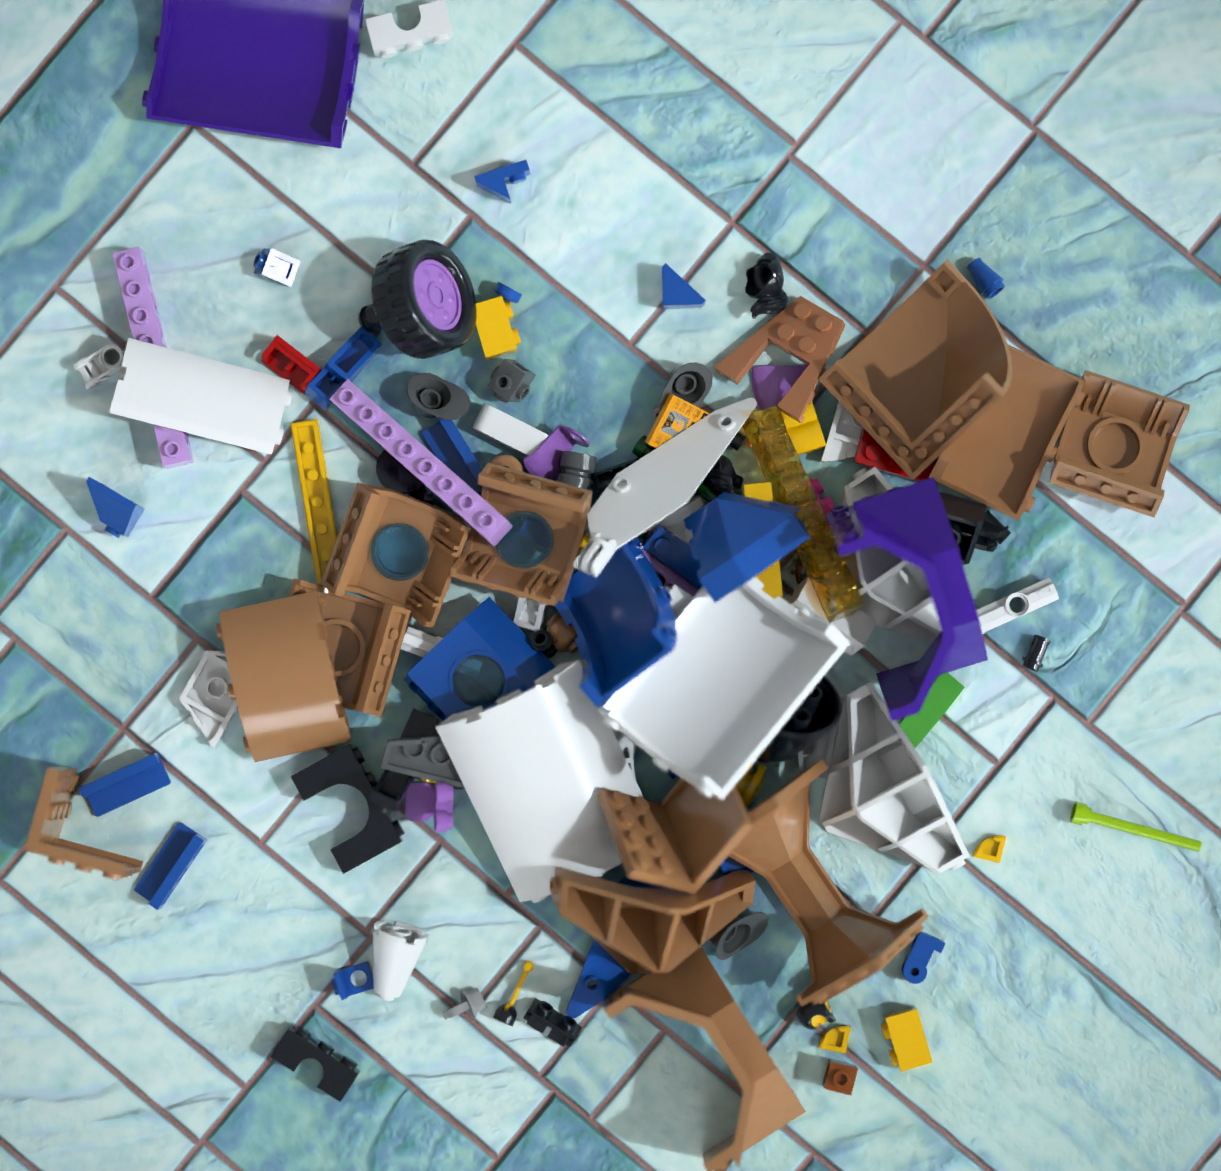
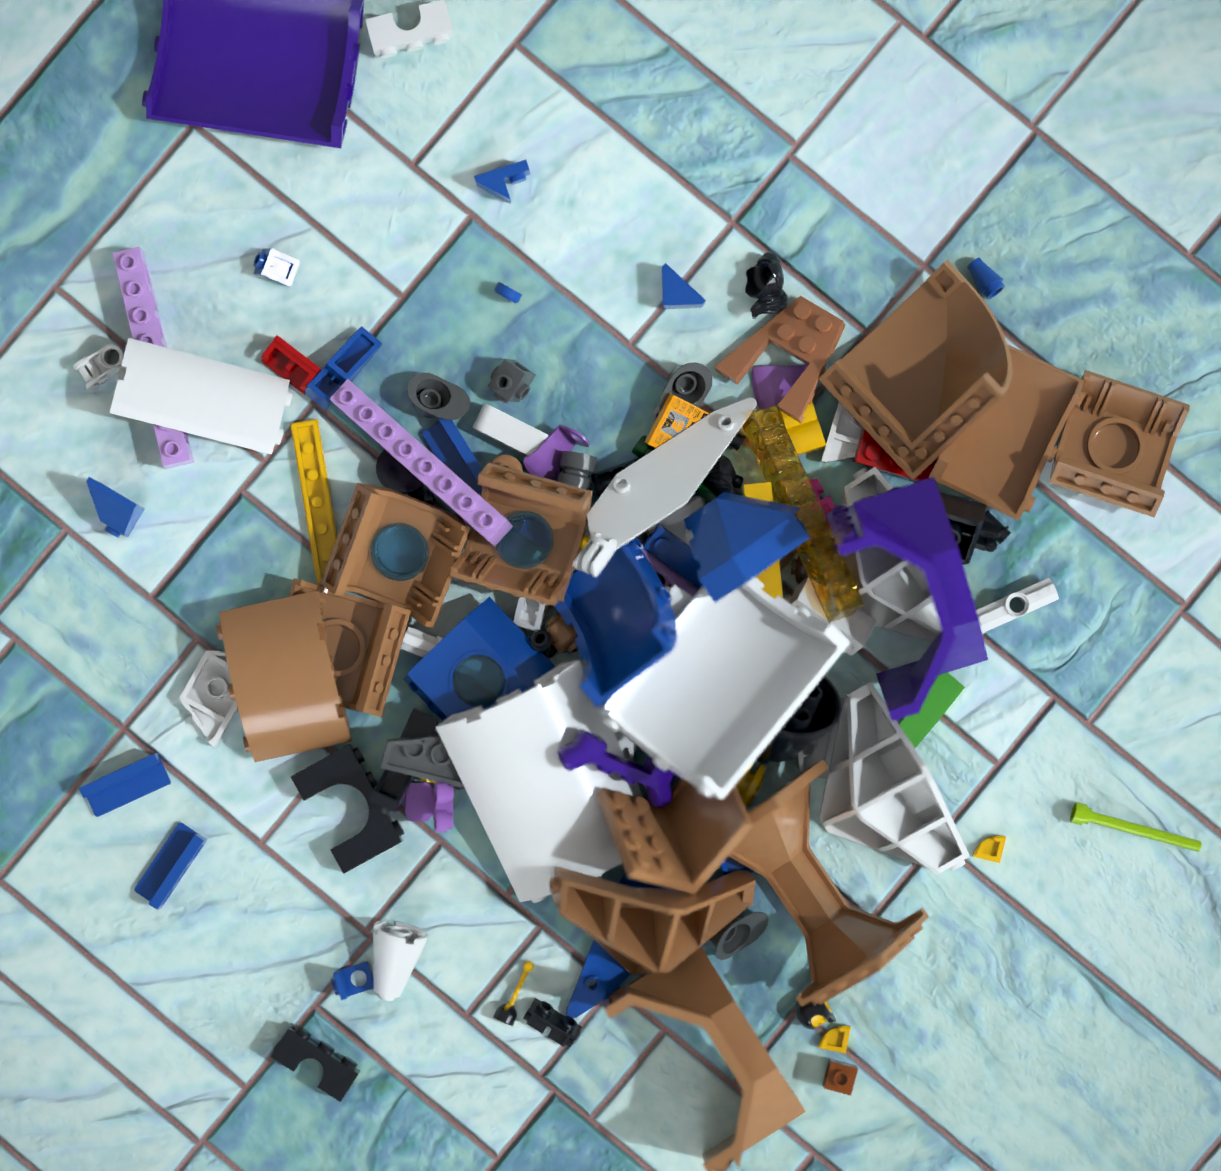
(47, 824): medium nougat bracket -> none
(421, 300): black wheel -> none
(470, 1002): light grey piece -> none
(495, 329): yellow brick -> none
(591, 748): none -> dark purple plate
(907, 1039): yellow brick -> none
(918, 956): blue leg -> none
(1036, 653): black pin -> none

